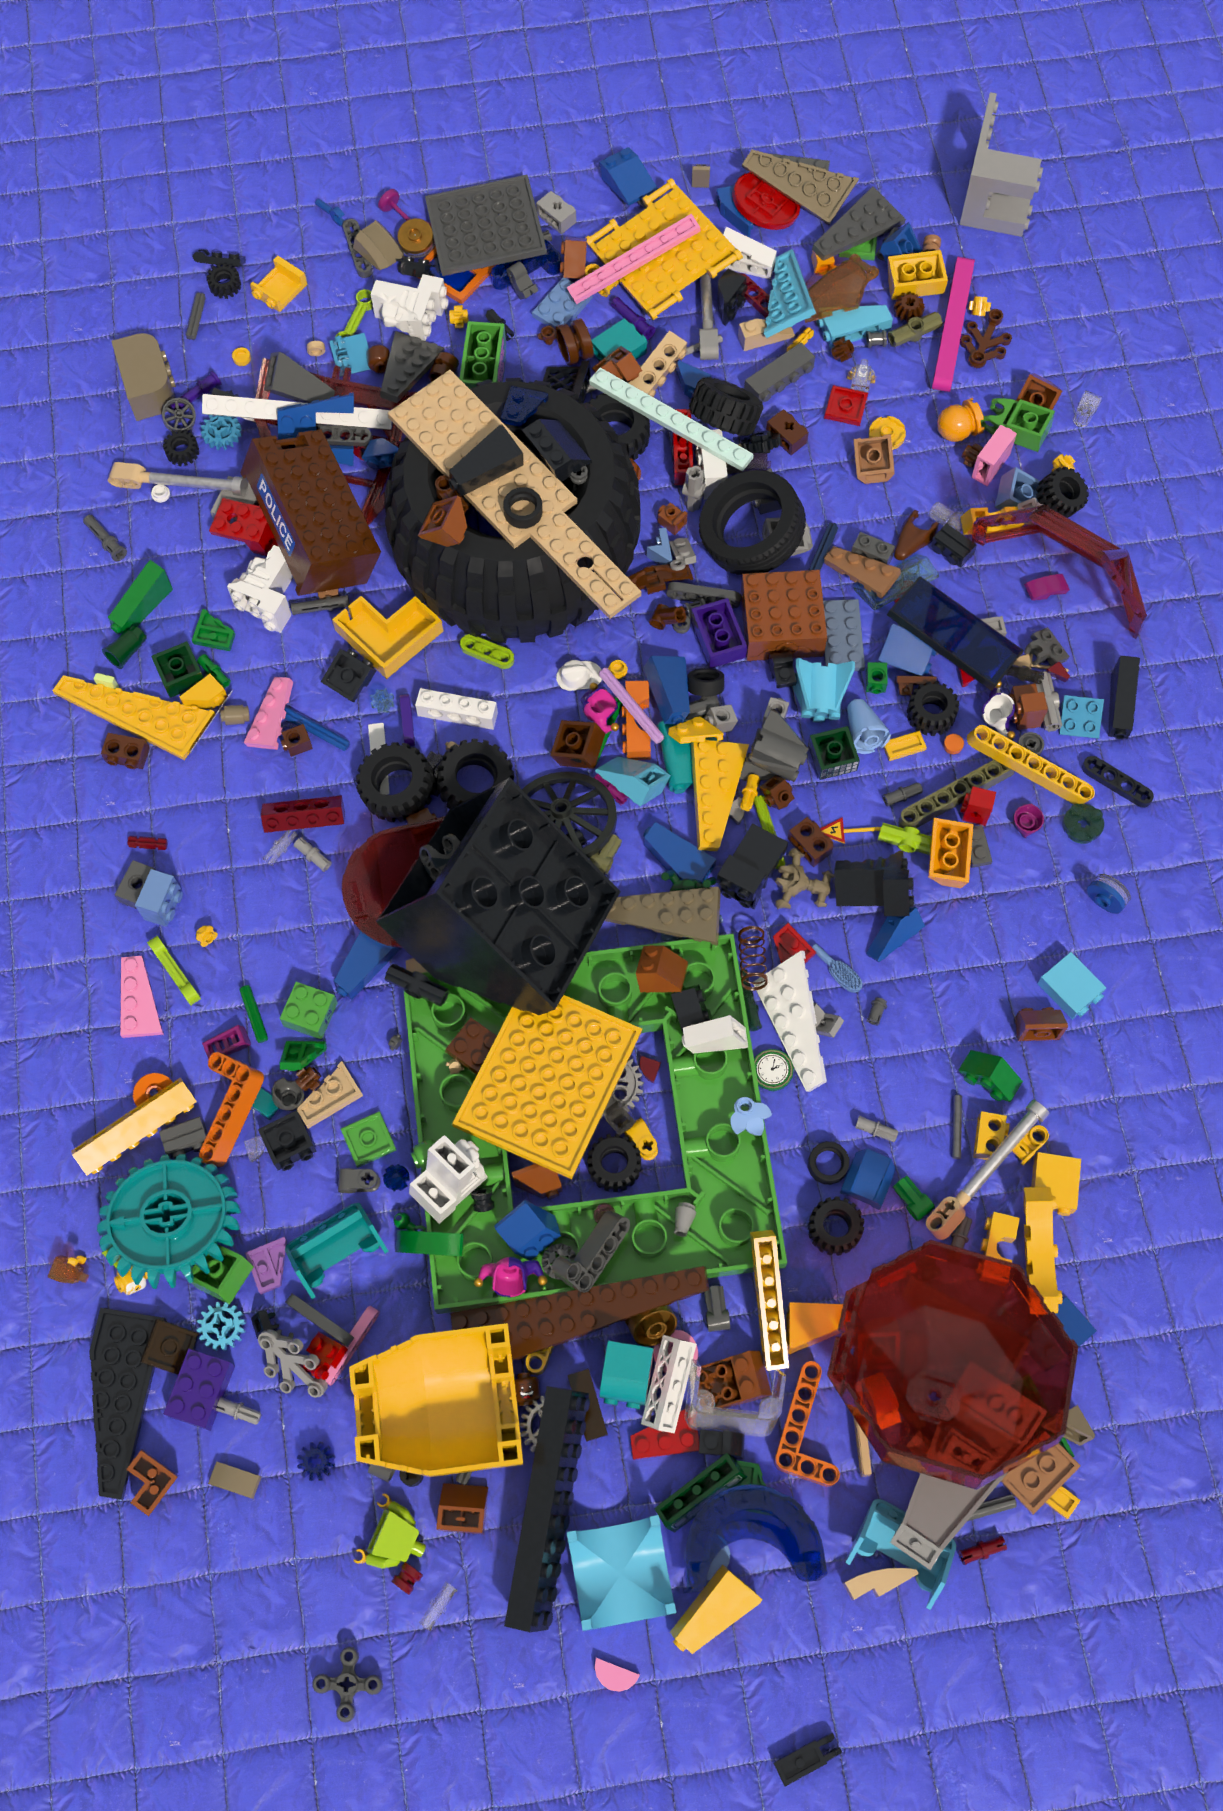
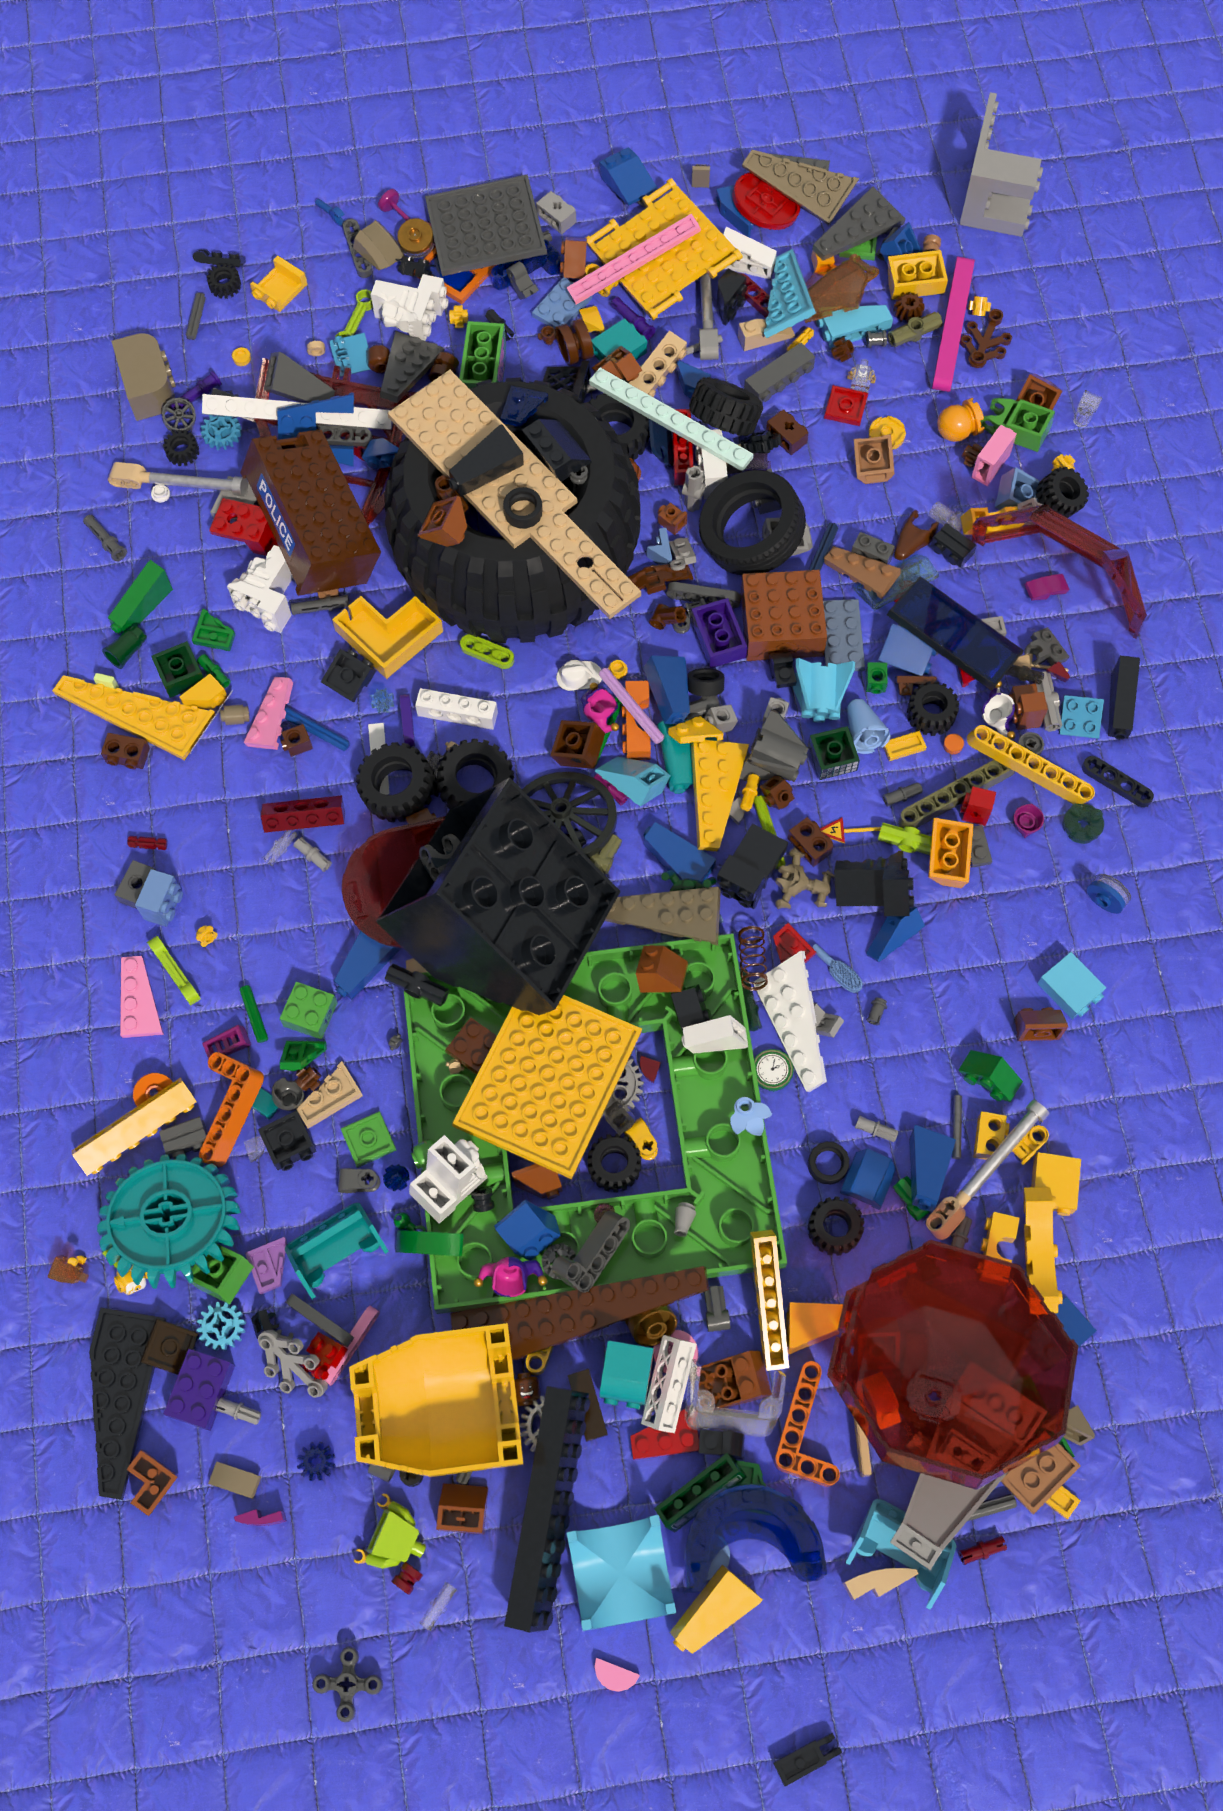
(255, 1518): none -> magenta slope
(592, 319): none -> yellow slope
(661, 438): none -> dark blue piece
(929, 1164): none -> blue slope

